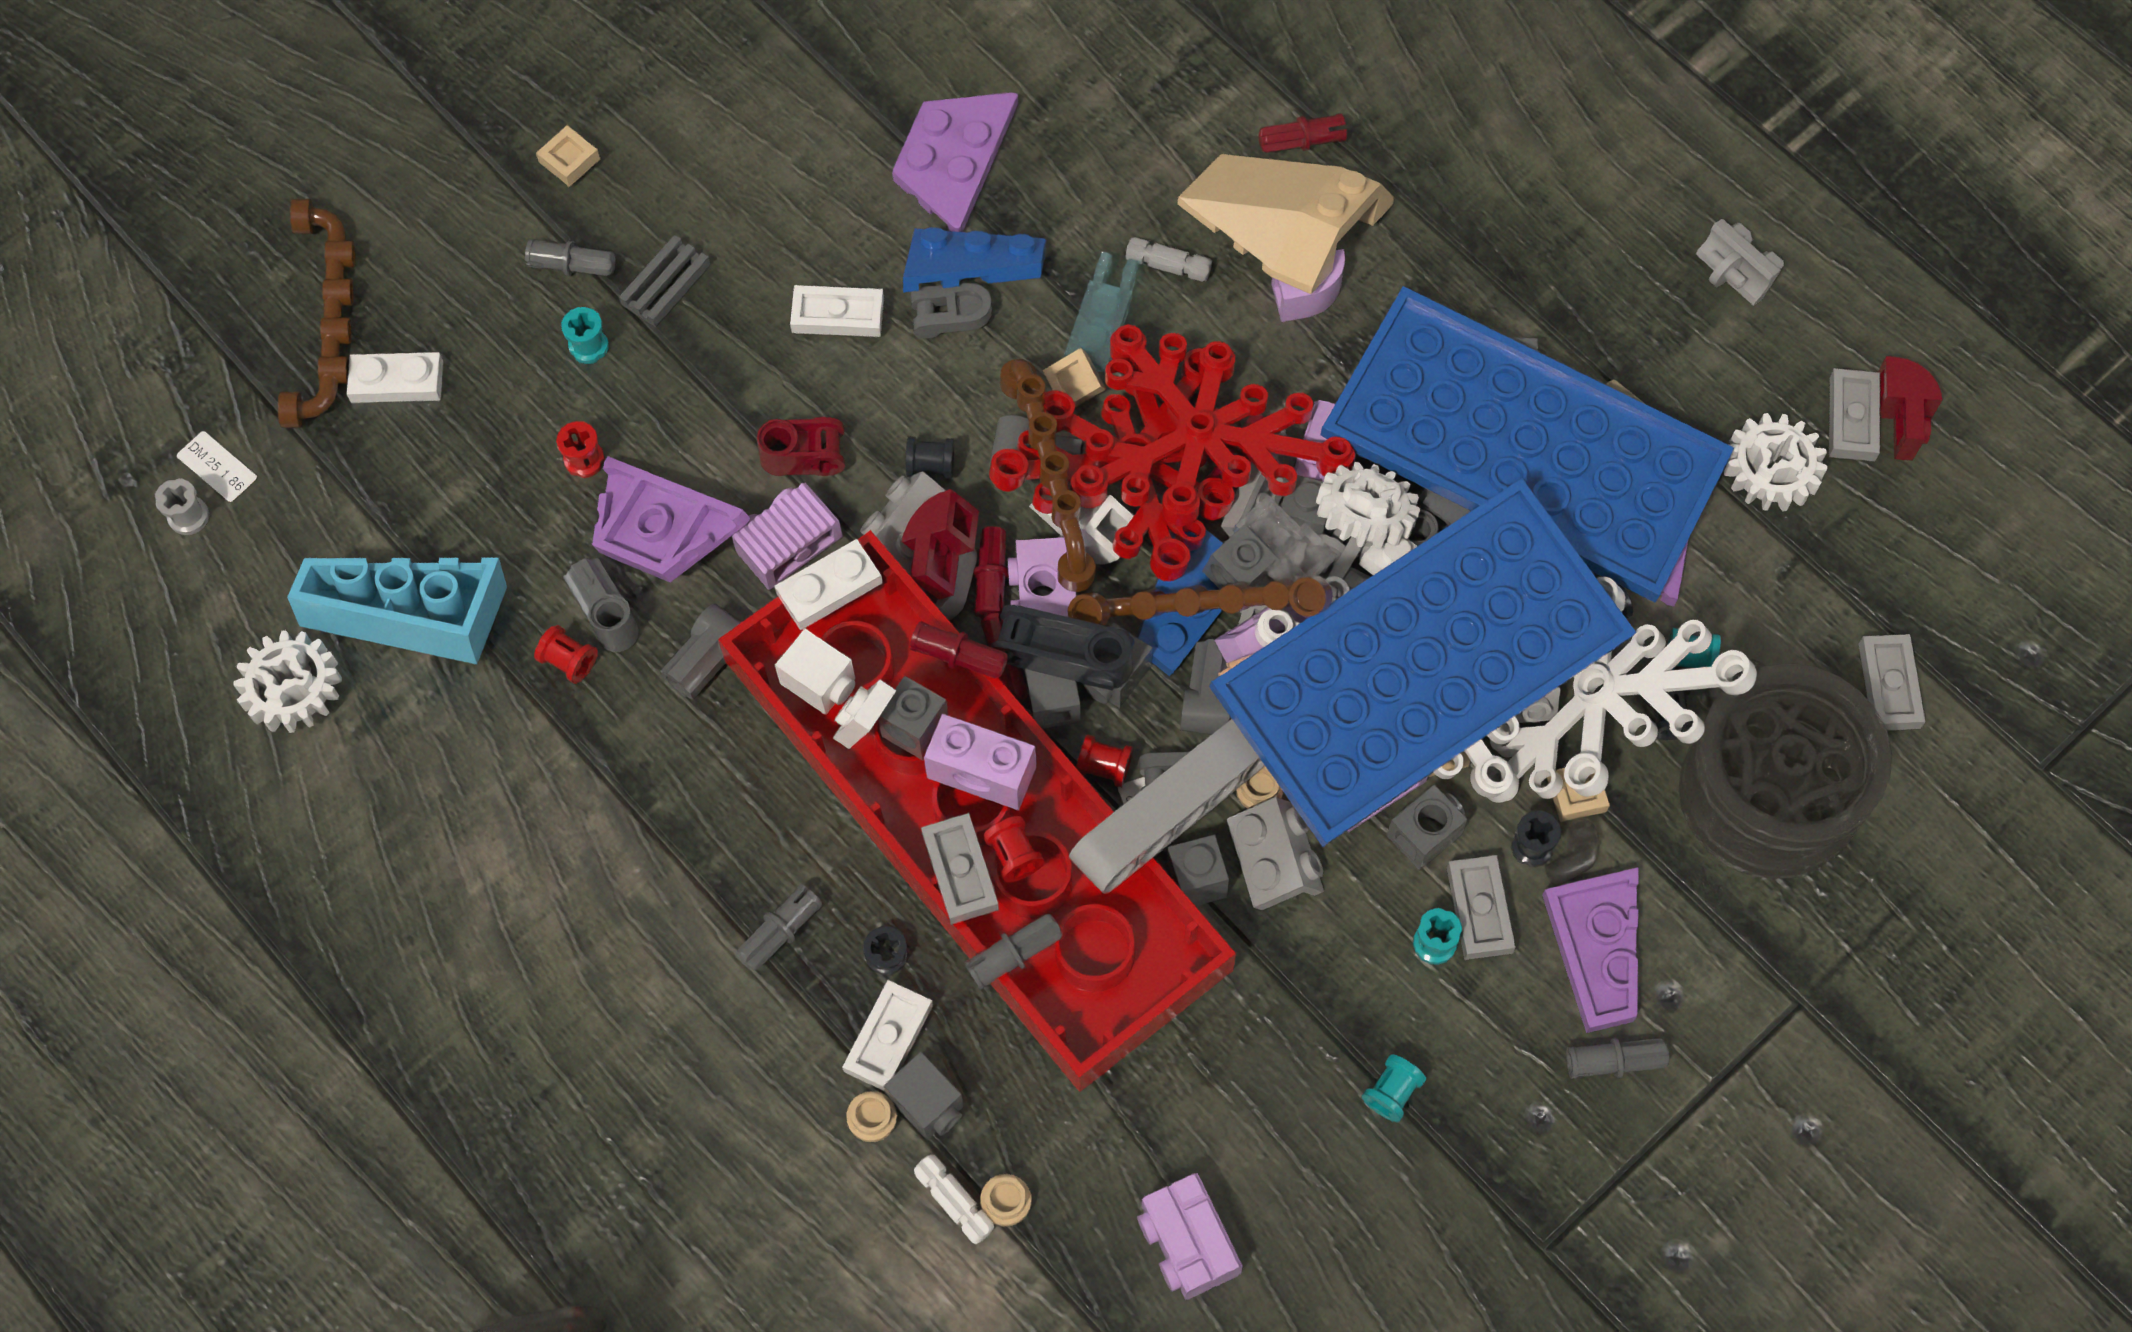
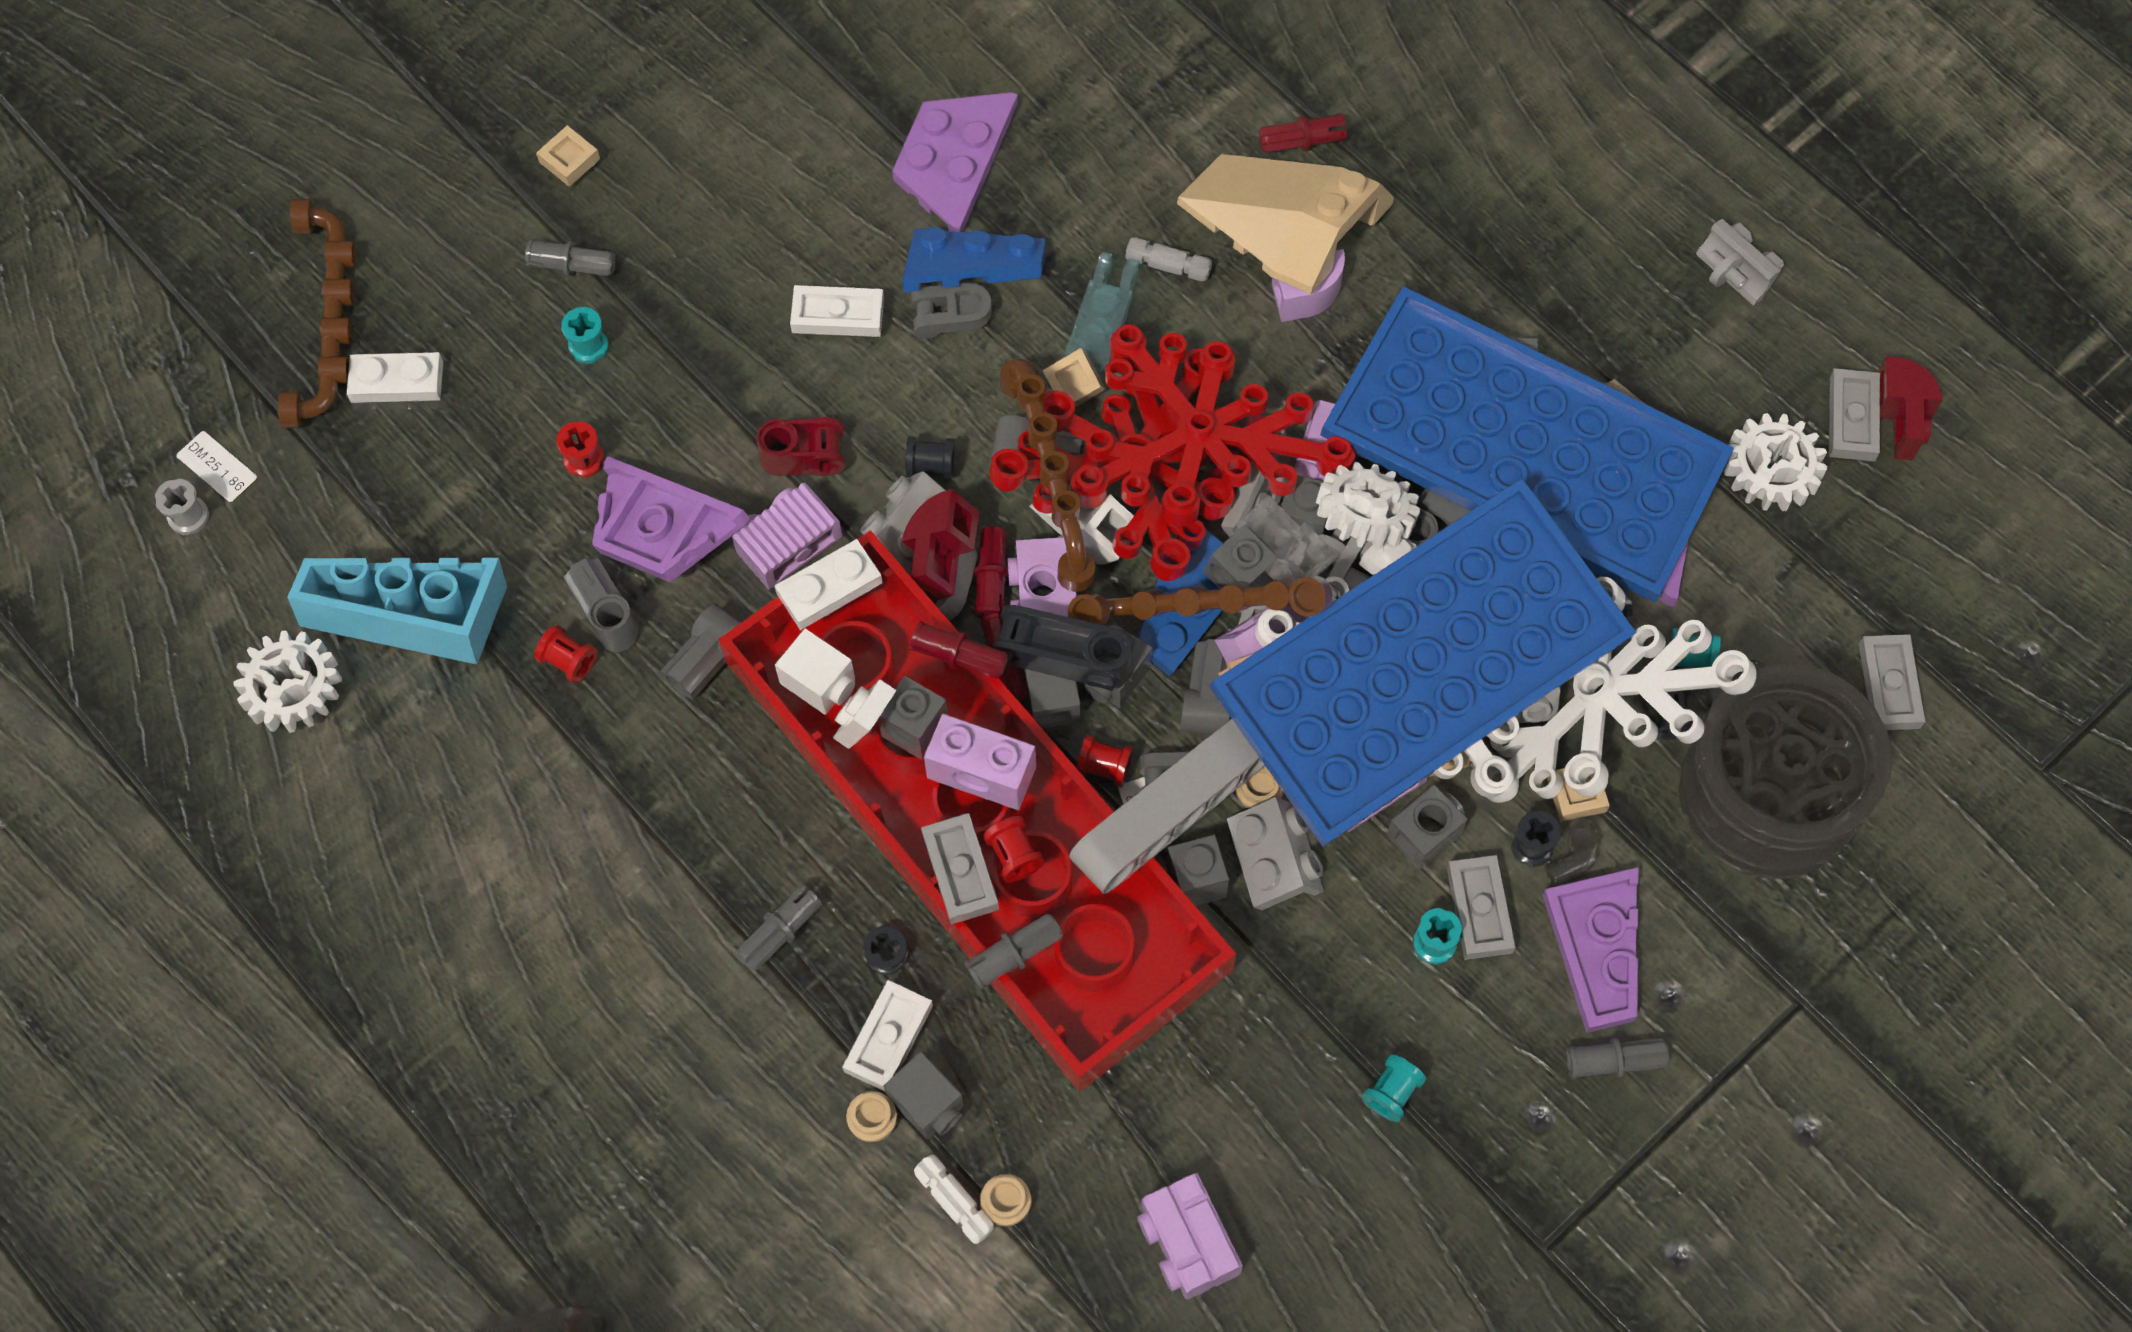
(637, 302): dark grey tile -> none

